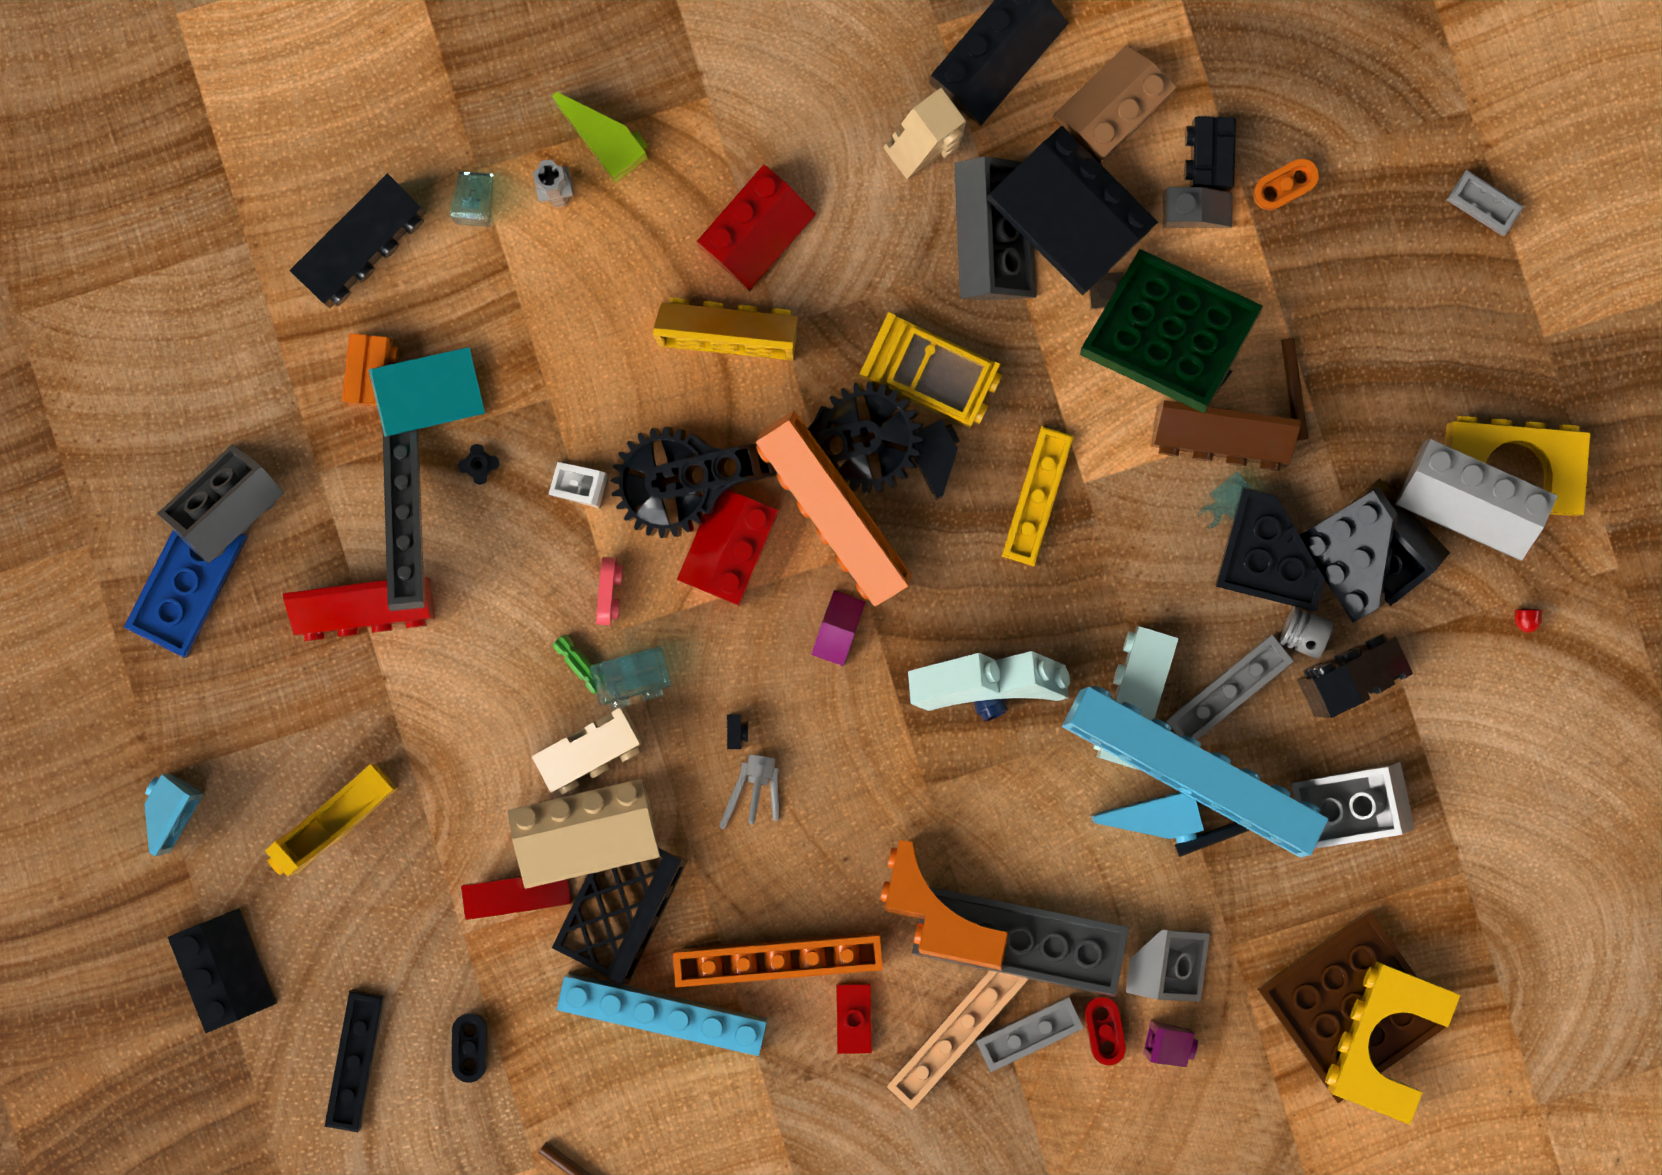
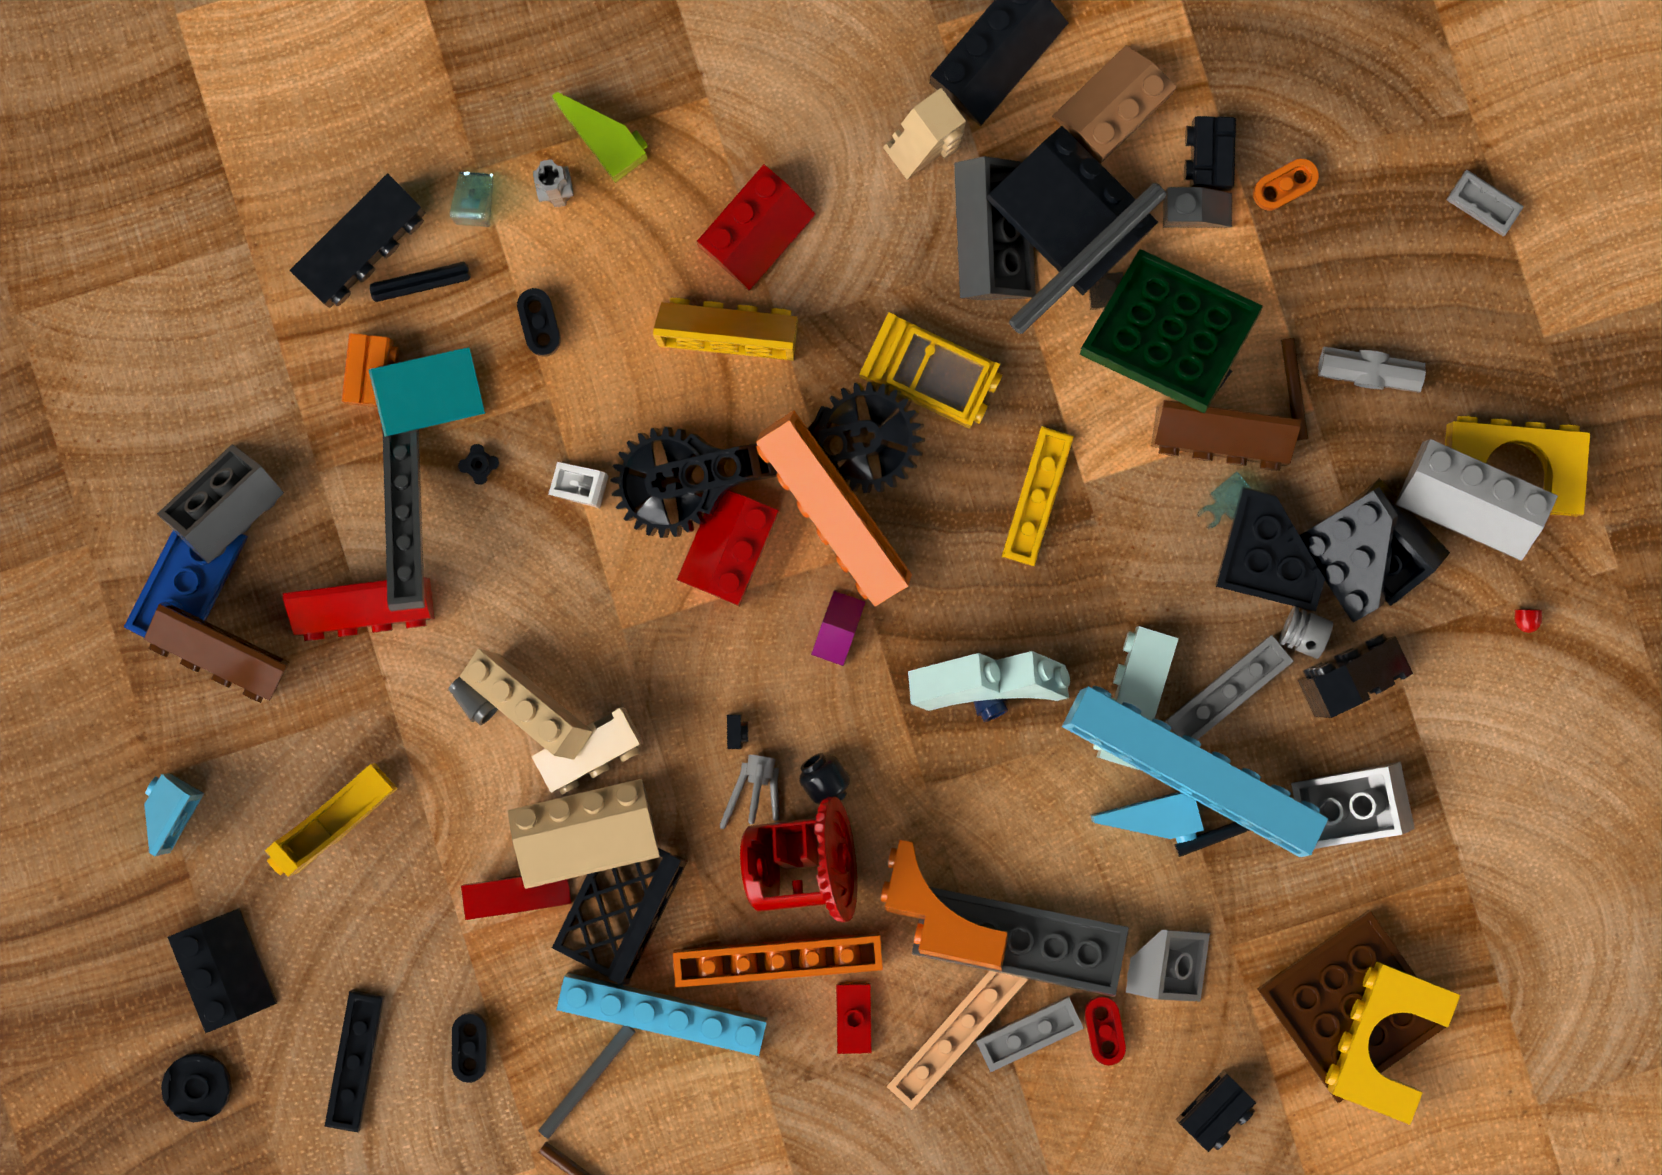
(196, 1087): none -> black tile
(216, 651): none -> reddish brown slope
(419, 281): none -> black axle
(472, 703): none -> dark grey cone
(526, 704): none -> tan brick
(538, 323): none -> black plate
(575, 659): bright green axle -> none
(586, 1081): none -> dark grey bar
(607, 606): coral plate -> none
(629, 677): clear light blue brick -> none
(796, 846): none -> red piece
(824, 778): none -> black head
(938, 455): black slope -> none
(1087, 258): none -> dark grey axle
(1169, 1044): magenta slope -> none
(1216, 1112): none -> black brick
(1371, 369): none -> light grey piece

